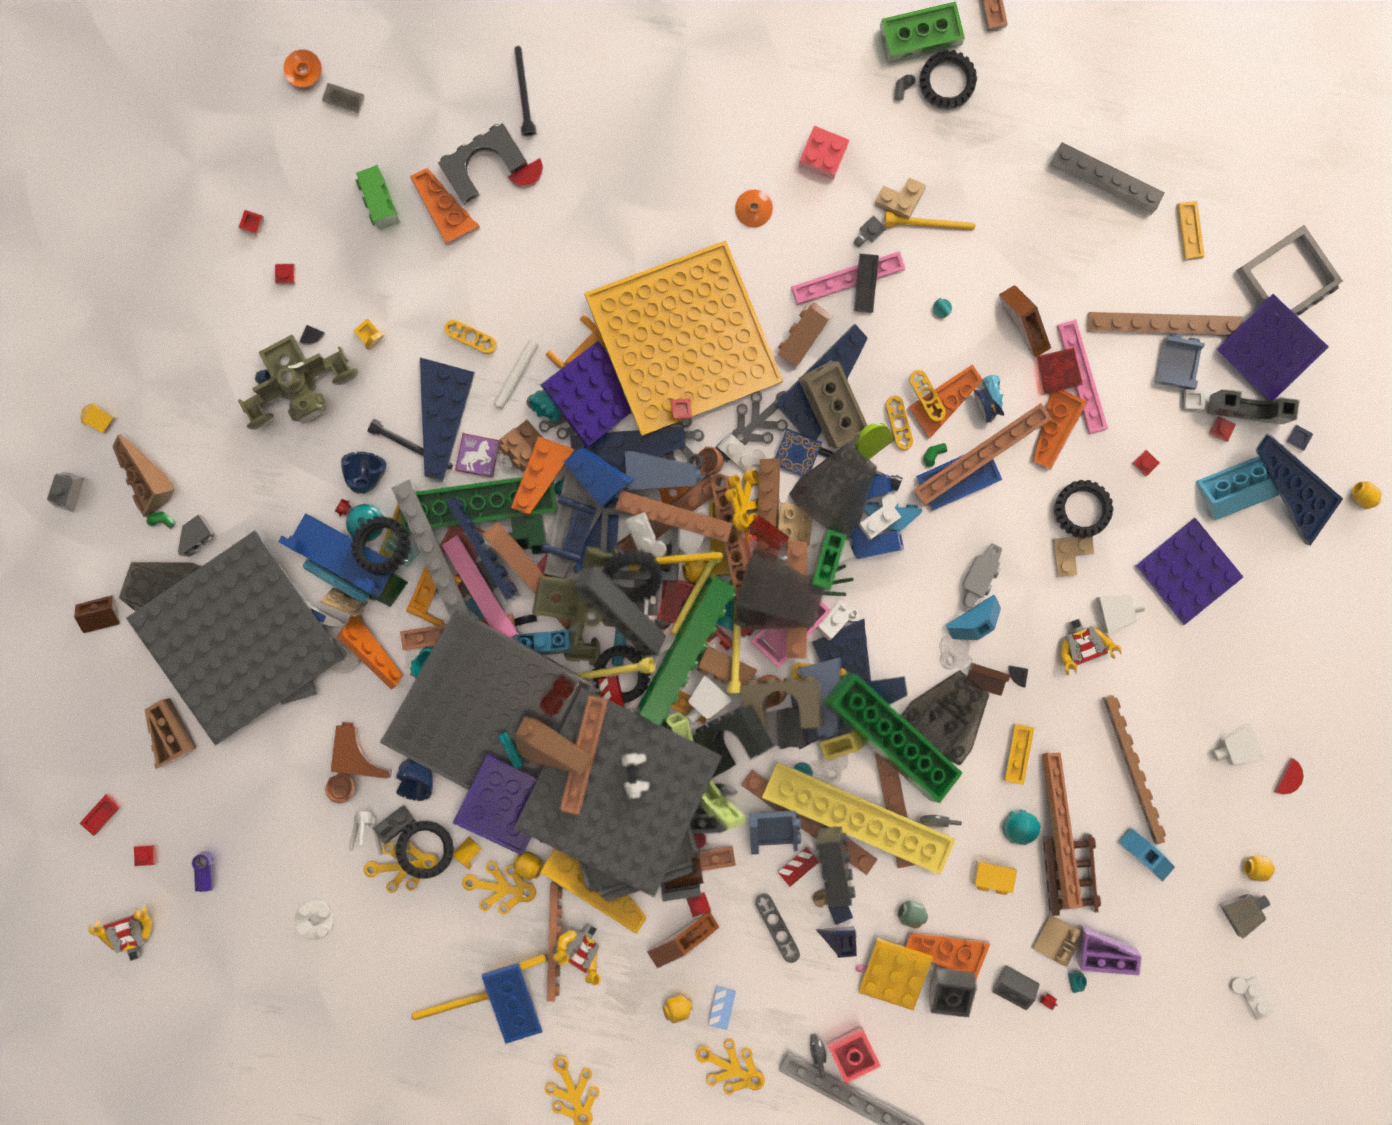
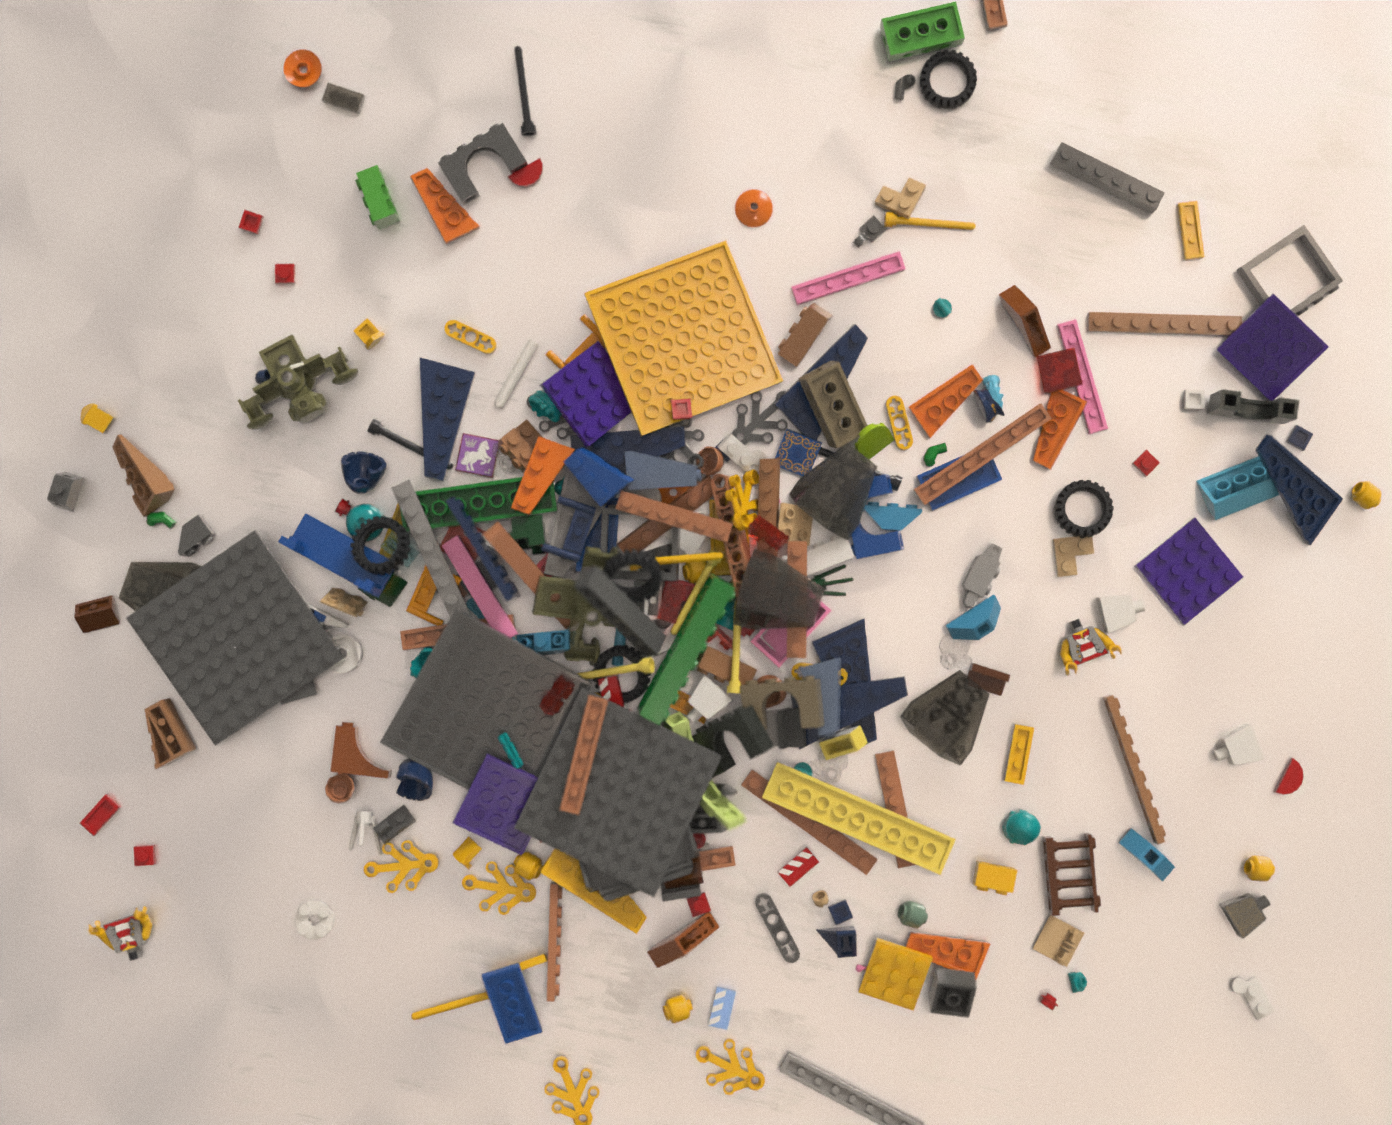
(203, 874): dark purple piece -> none
(311, 335): black tile -> none
(336, 581): medium azure axle -> none
(368, 650): orange wing -> none
(447, 855): black tyre -> none
(525, 620): black tile -> none
(546, 747): medium nougat wedge -> none
(579, 951): torso -> none
(633, 787): white piece -> none
(644, 536): white hinge -> none
(774, 829): sand blue panel -> none
(818, 1053): dark grey hand -> none
(823, 152): coral brick -> none
(828, 559): green slope -> none
(835, 869): dark grey wedge -> none
(836, 619): white hinge -> none
(853, 1055): coral brick -> none
(866, 283): black tile -> none
(881, 518): white hinge -> none
(892, 737): green brick -> none
(939, 405): yellow beam -> none
(939, 820): dark grey hand -> none
(1016, 988): dark grey panel -> none
(1018, 675): black tile -> none
(1062, 831): nougat plate -> none
(1106, 954): medium lavender wedge -> none
(1179, 362): sand blue panel -> none
(1222, 429): red plate -> none

